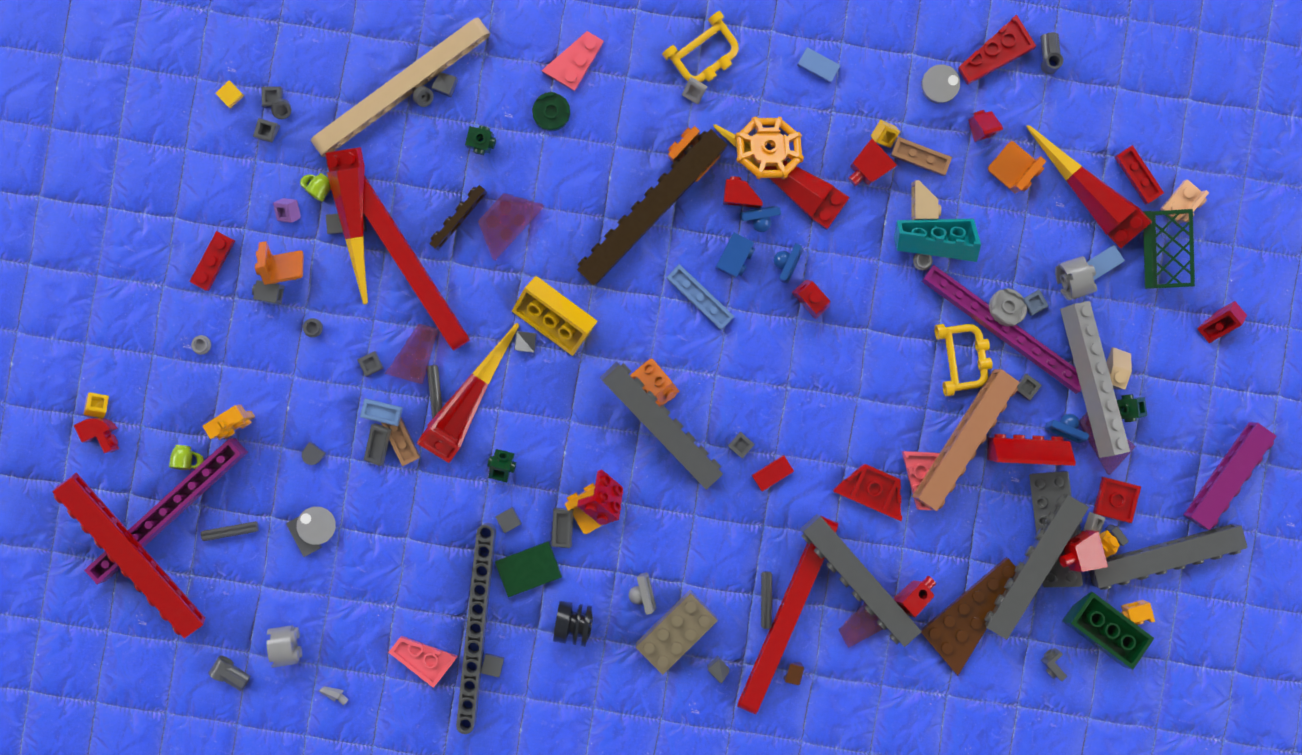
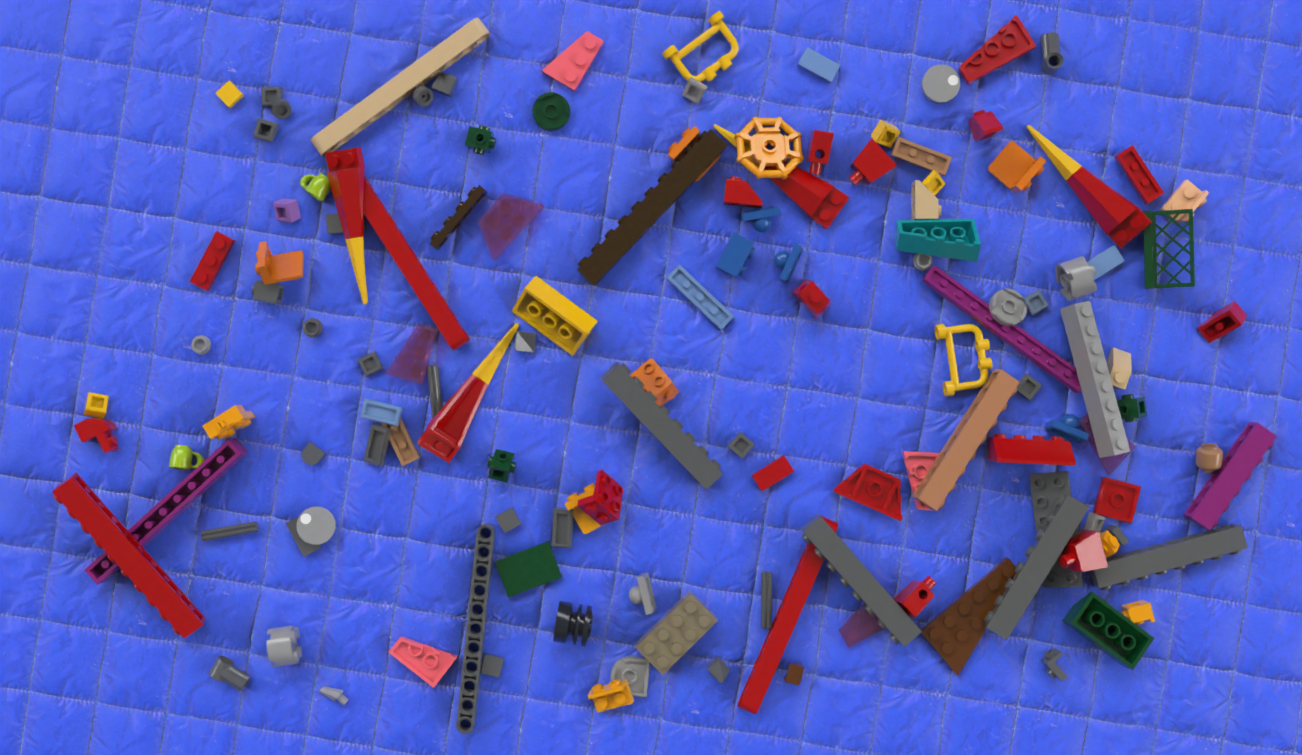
(611, 696): none -> light orange bracket
(636, 672): none -> light grey tile
(819, 141): none -> red torso
(933, 182): none -> yellow tile
(1209, 457): none -> medium nougat head

